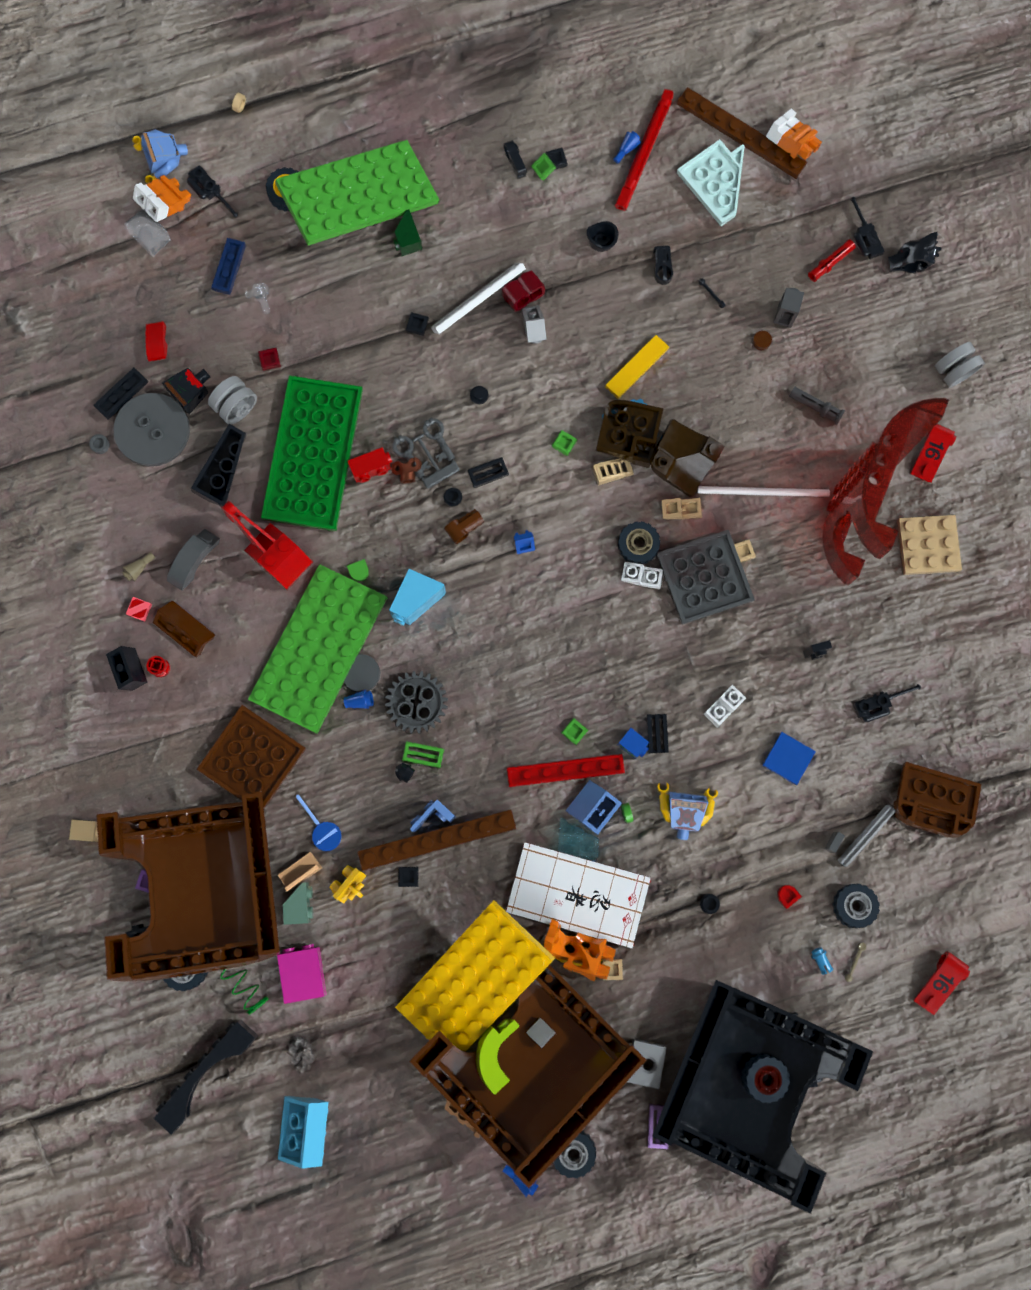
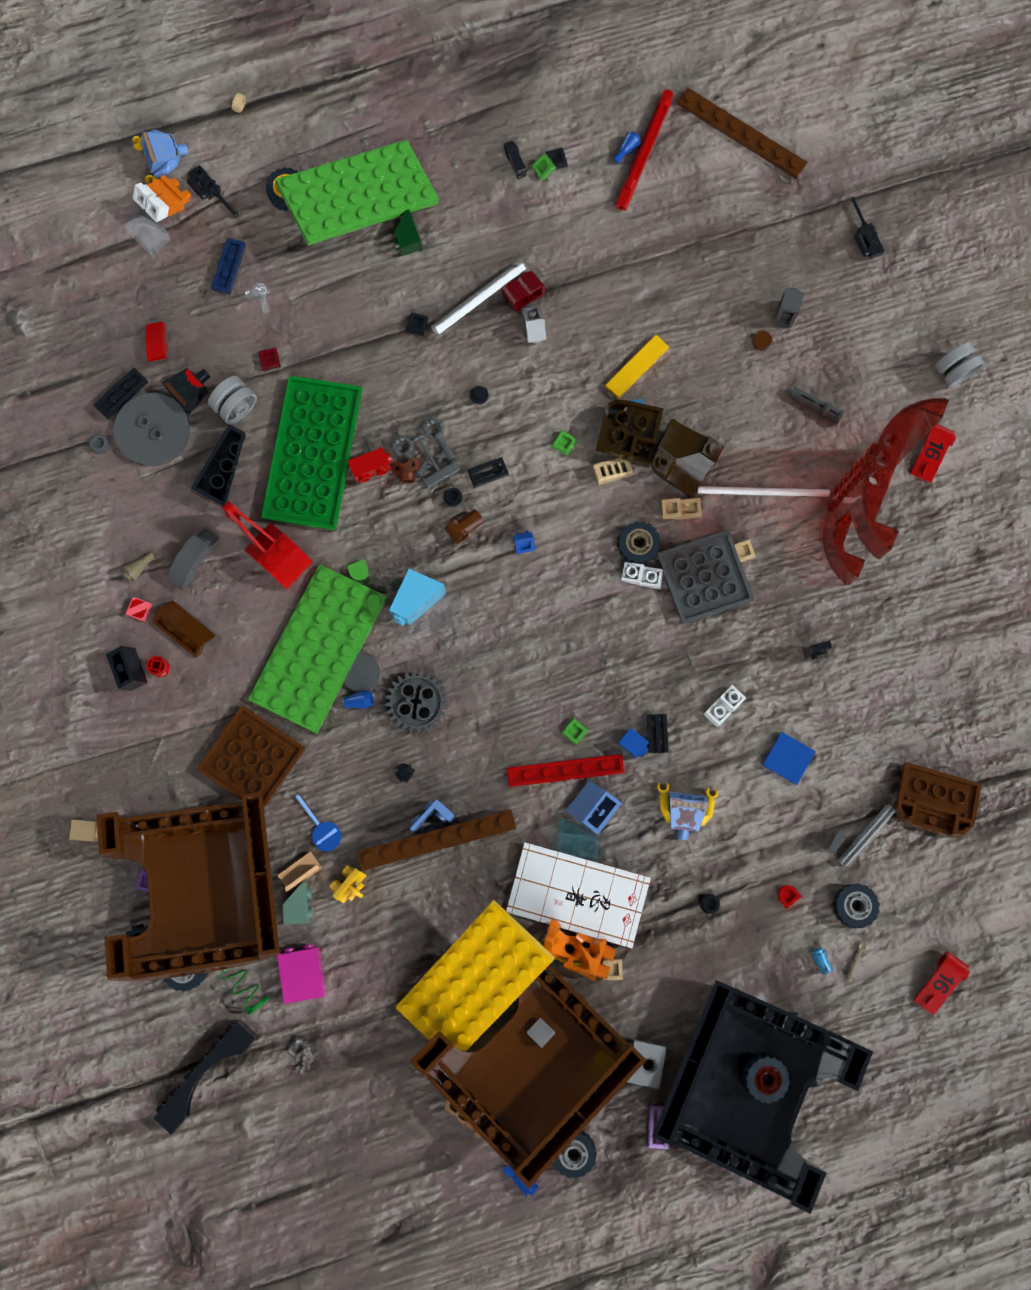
(303, 1131): medium azure slope -> none
(408, 876): black tile -> none
(431, 748): bright green tile -> none
(487, 1053): lime arch -> none
(602, 236): black helmet -> none
(627, 813): bright green tile -> none
(664, 263): black piece -> none
(702, 282): black hinge -> none
(715, 179): light aqua wing -> none
(794, 136): orange hips -> none
(830, 261): red pin -> none
(882, 701): black piece -> none
(915, 255): black piece -> none
(929, 545): tan plate -> none

